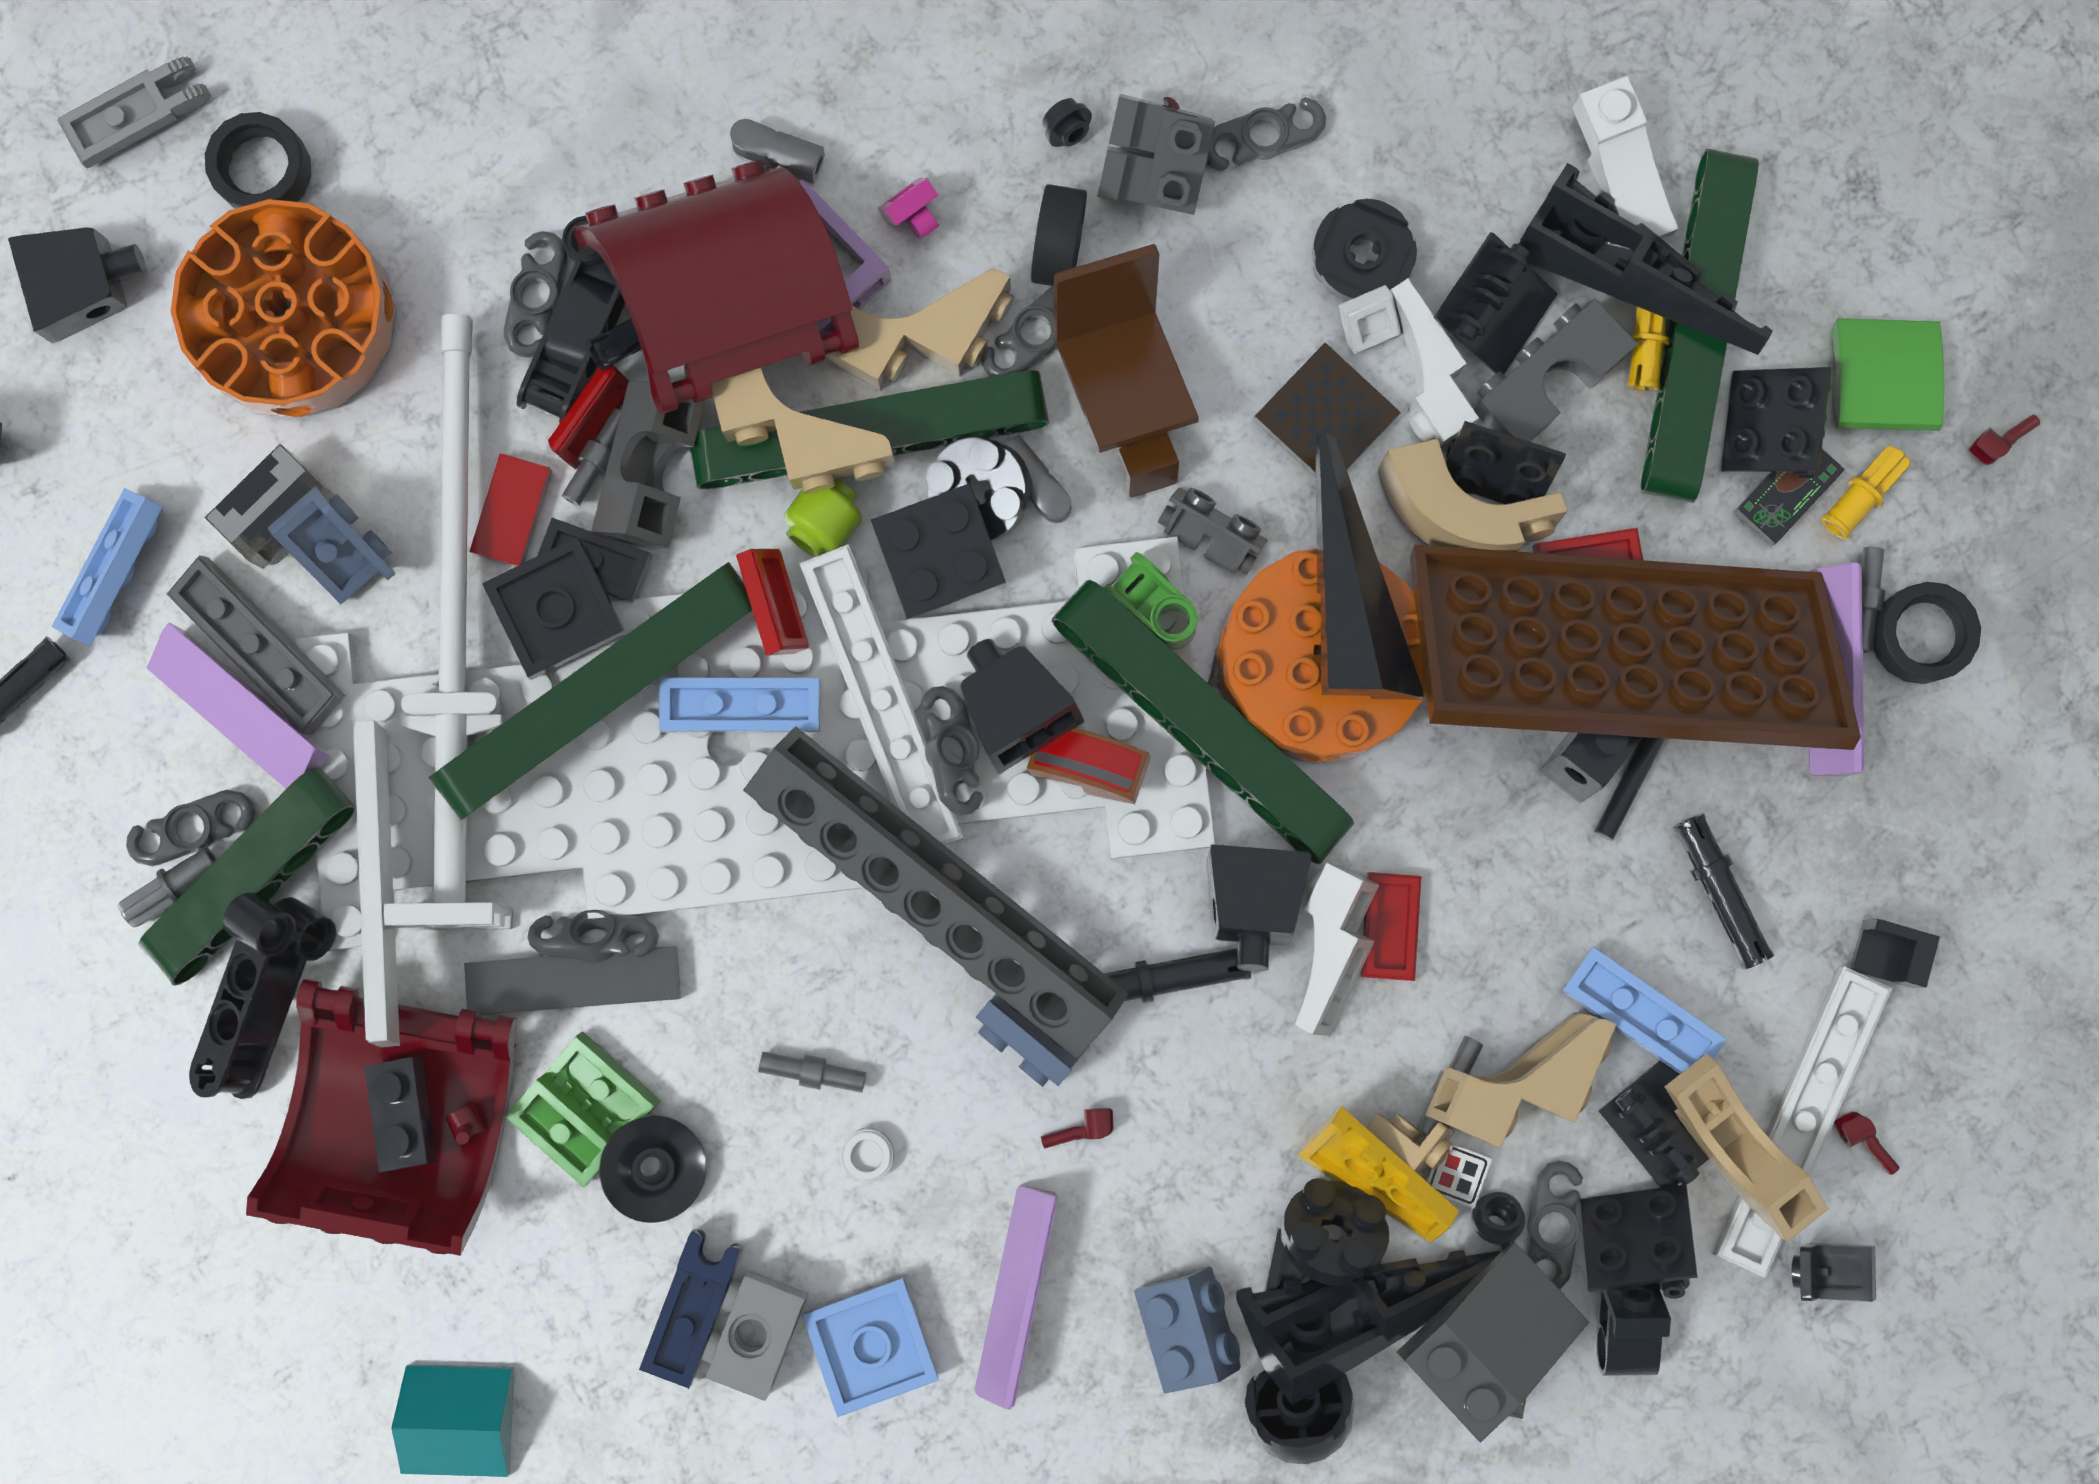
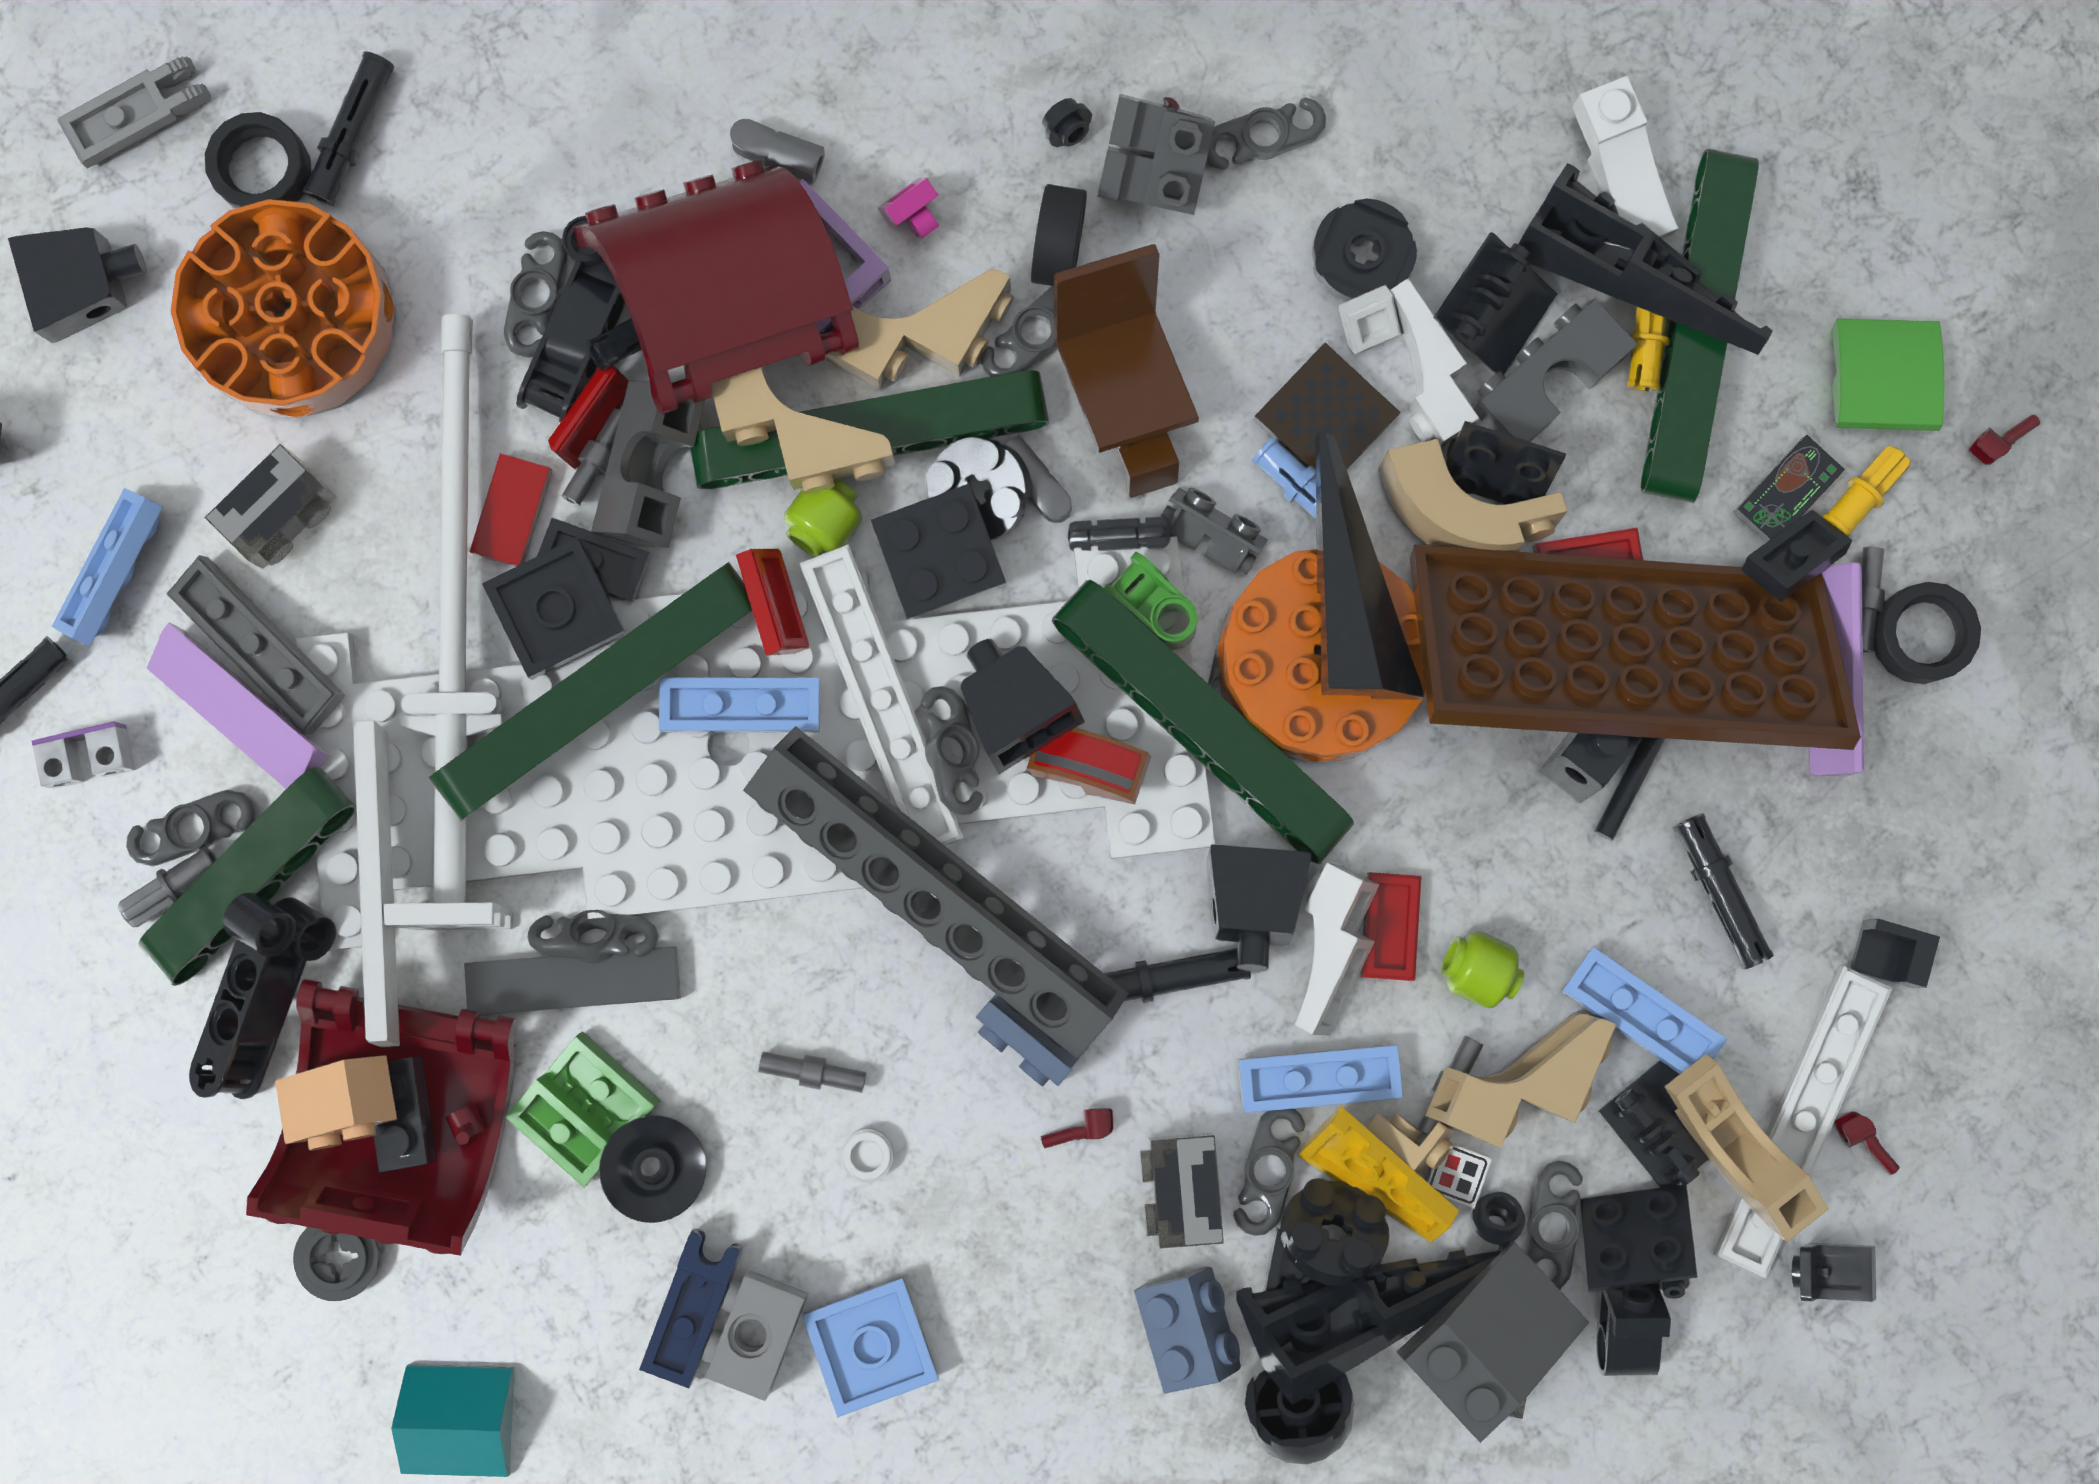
(63, 749): none -> flat silver piece
(321, 1277): none -> dark grey gear
(329, 546): sand blue bracket -> none
(336, 1101): none -> light nougat brick
(340, 146): none -> black pin
(1015, 1296): lavender slope -> none
(1119, 534): none -> black axle
(1184, 1190): none -> brick
(1275, 1195): none -> dark grey piece
(1289, 474): none -> light blue pin
(1320, 1078): none -> light blue plate
(1482, 969): none -> lime head
(1776, 421): black hinge -> none
(1796, 555): none -> black plate

